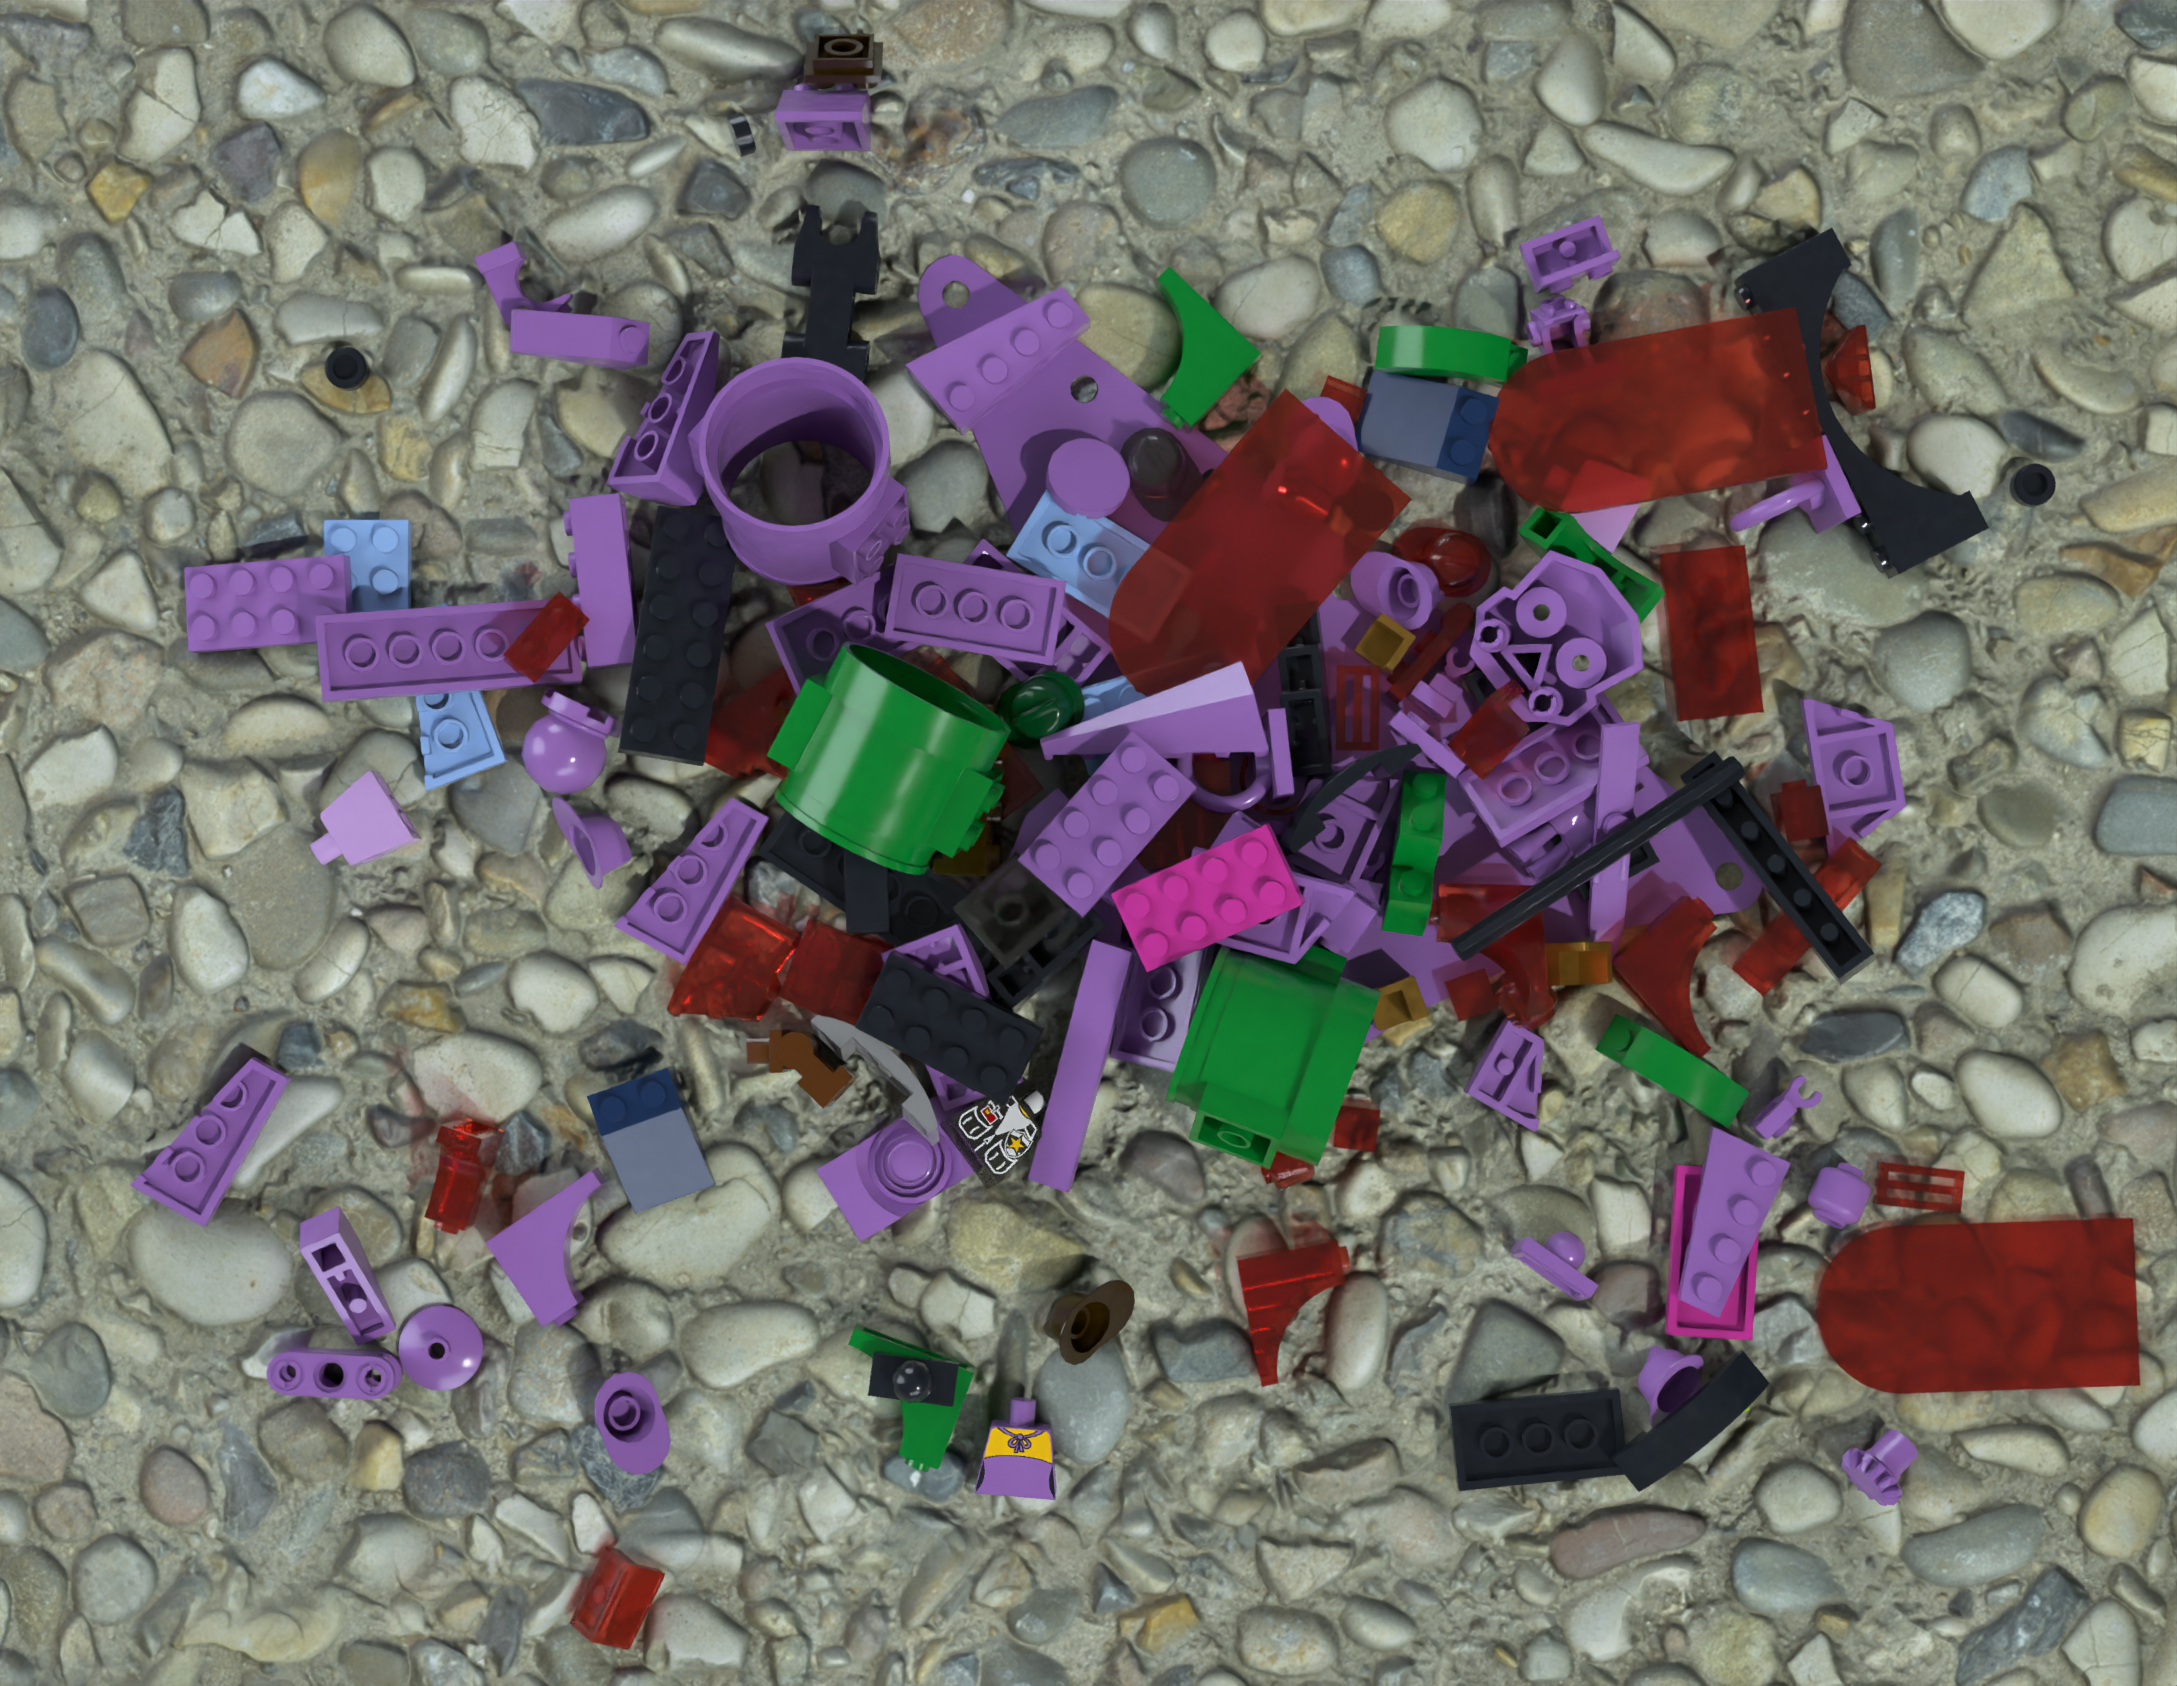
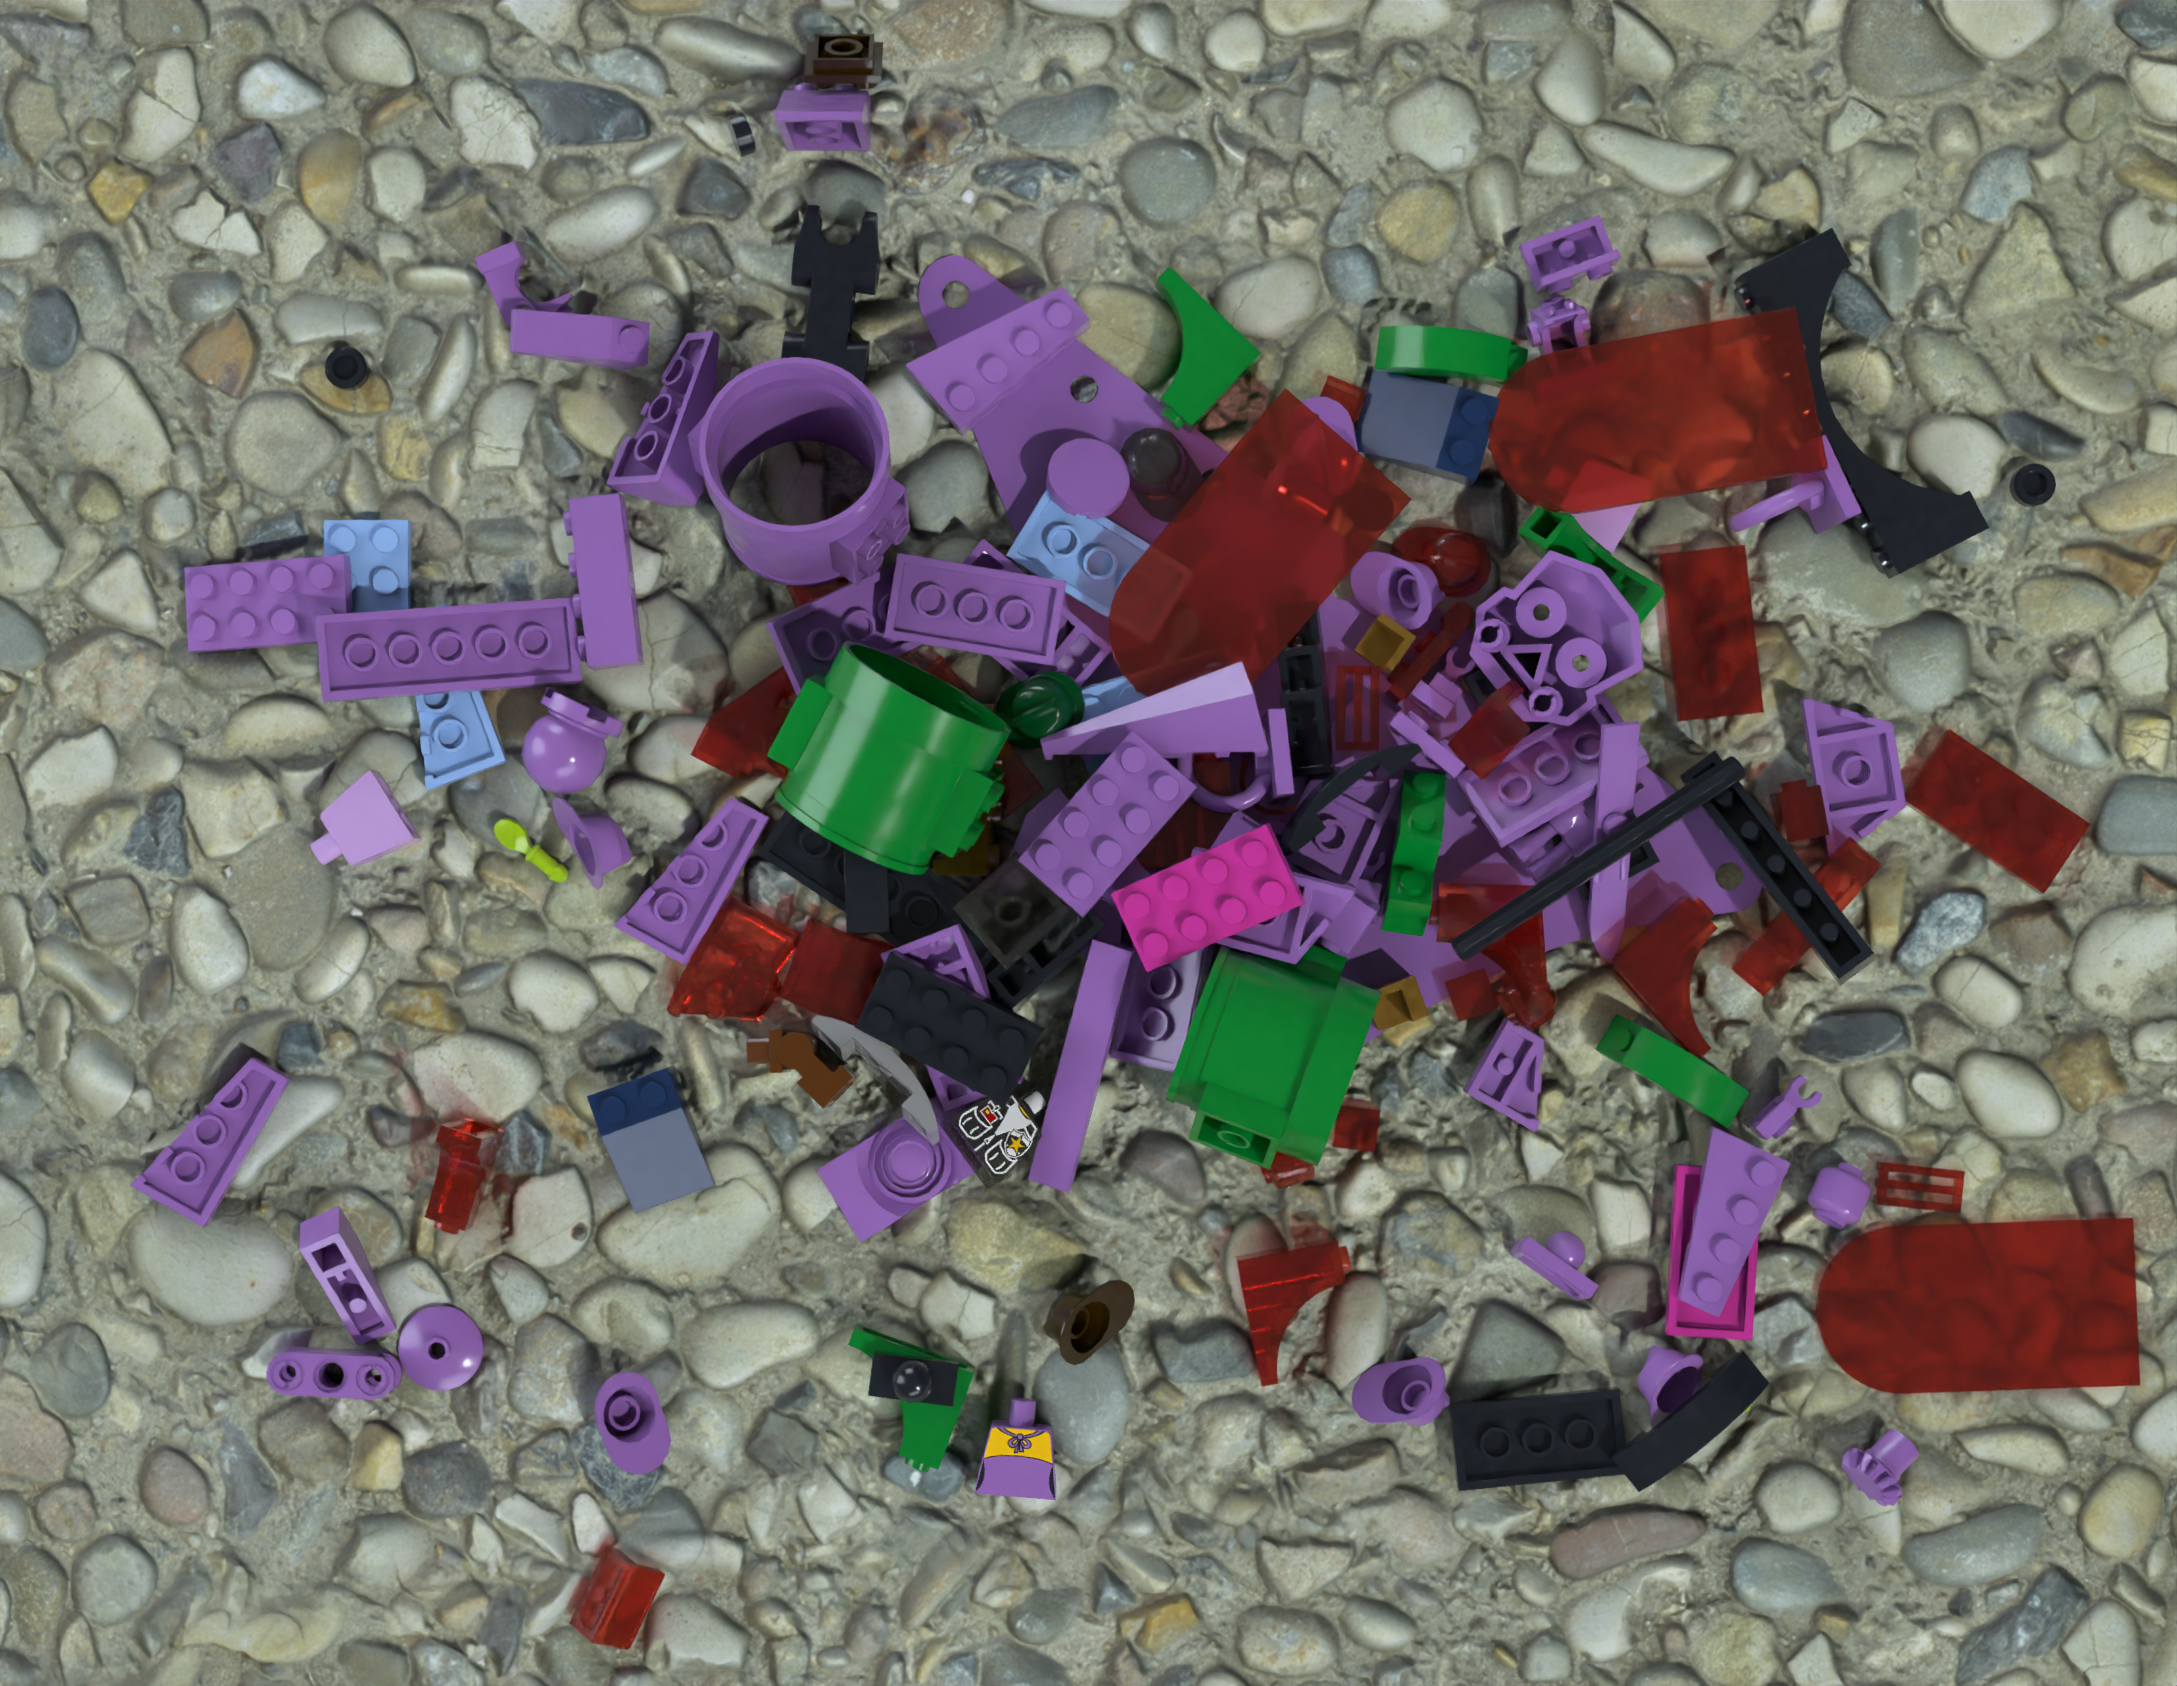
(515, 837): none -> lime piece
(538, 1252): medium lavender arch -> none
(545, 637): clear red hinge -> none
(678, 638): black plate -> none
(1401, 1392): none -> medium lavender piece
(1579, 963): pearl gold panel -> none
(1851, 371): clear red slope -> none
(1995, 812): none -> clear red plate

